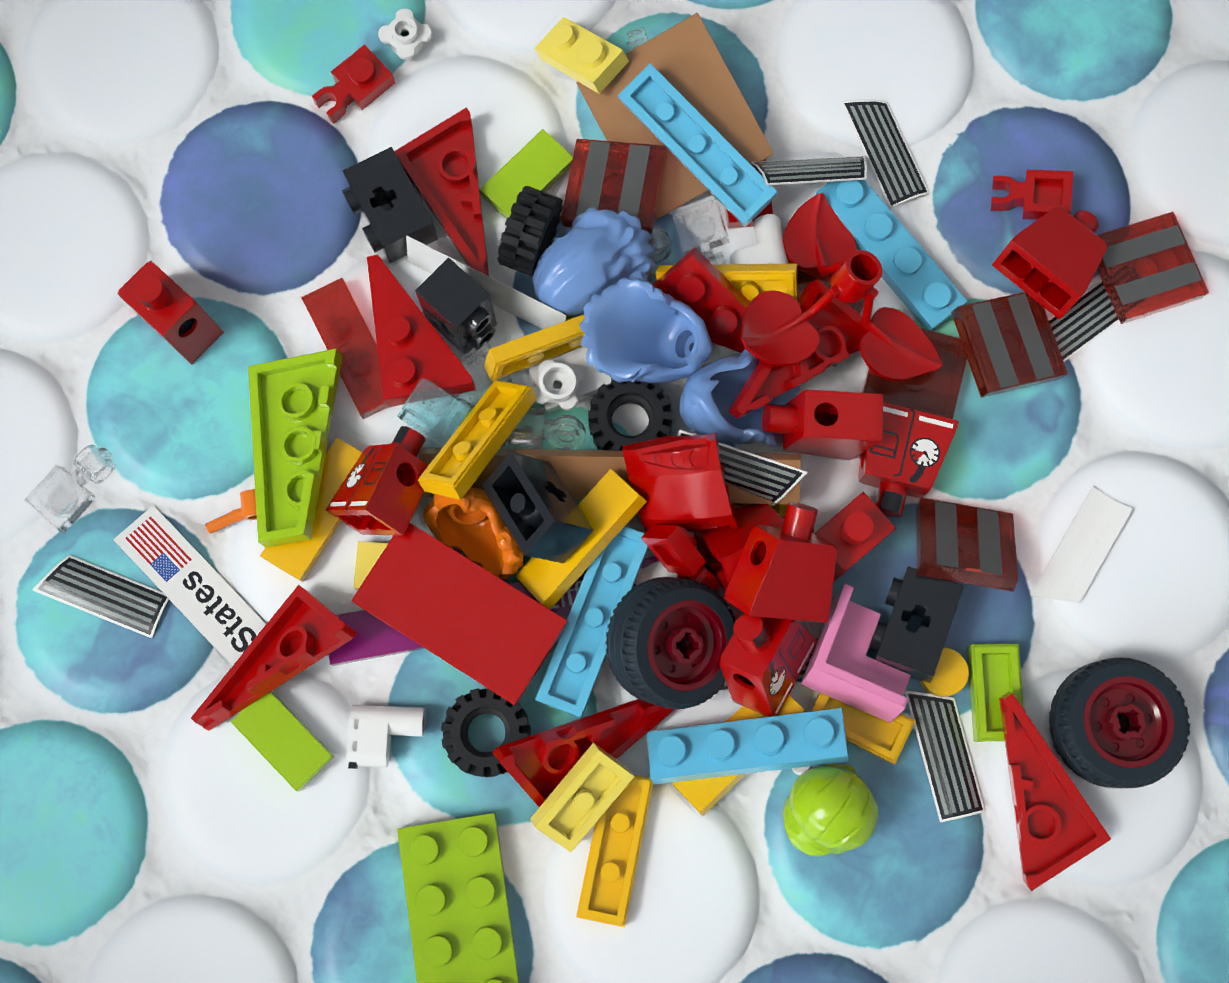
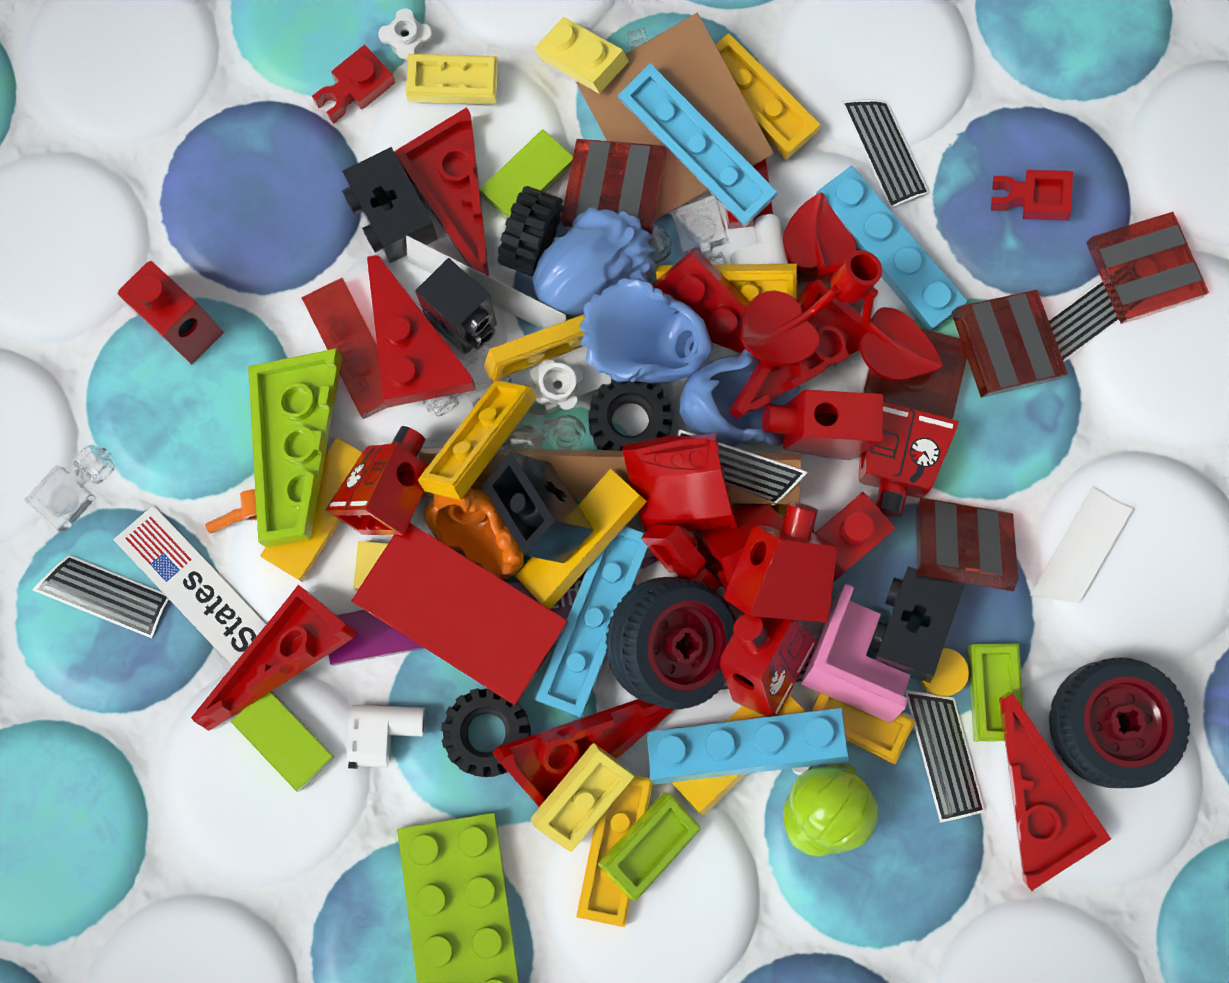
(434, 411): clear light blue panel -> none
(452, 79): none -> light yellow plate
(649, 846): none -> lime tile
(777, 112): none -> yellow plate
(813, 170): sticker -> none
(1054, 258): red torso -> none

